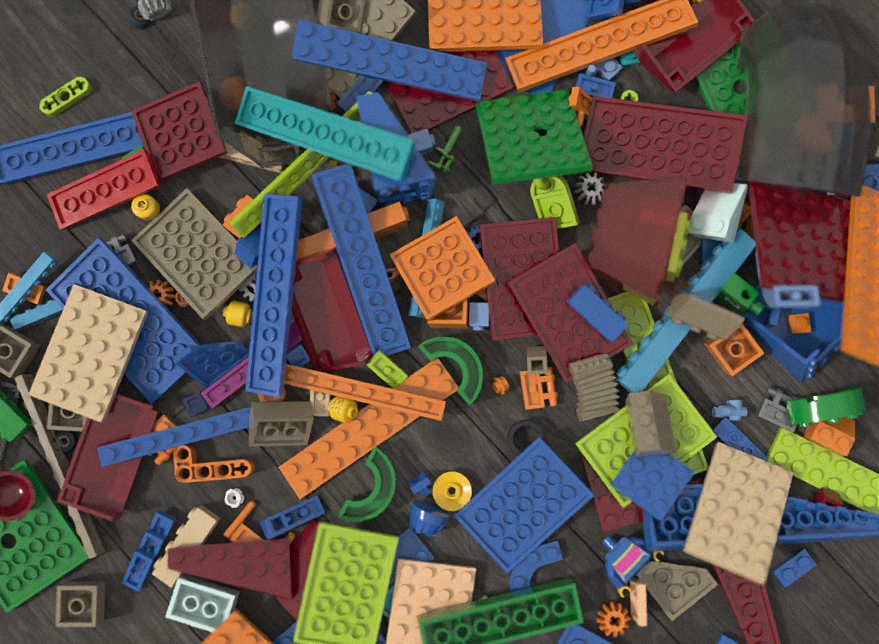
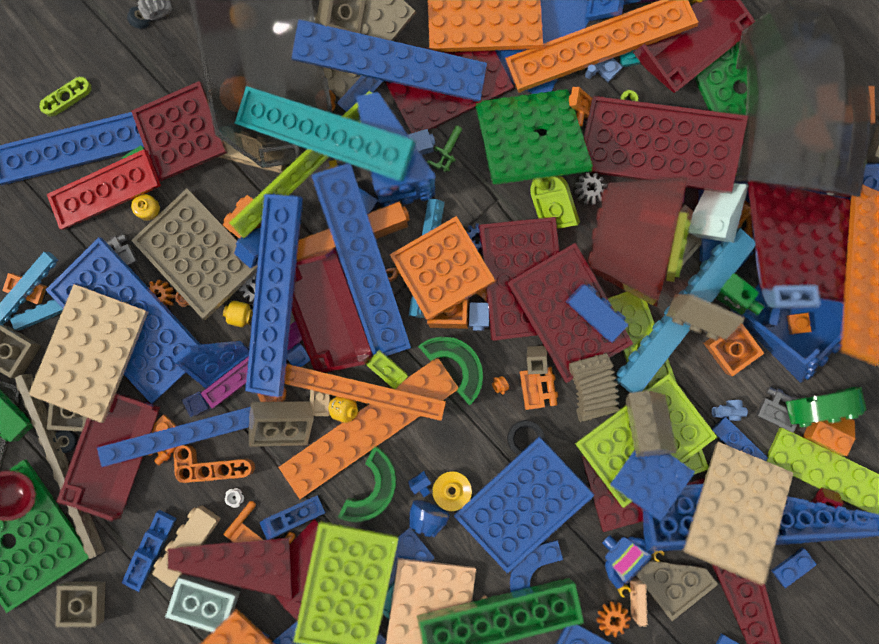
(595, 86): blue plate -> none

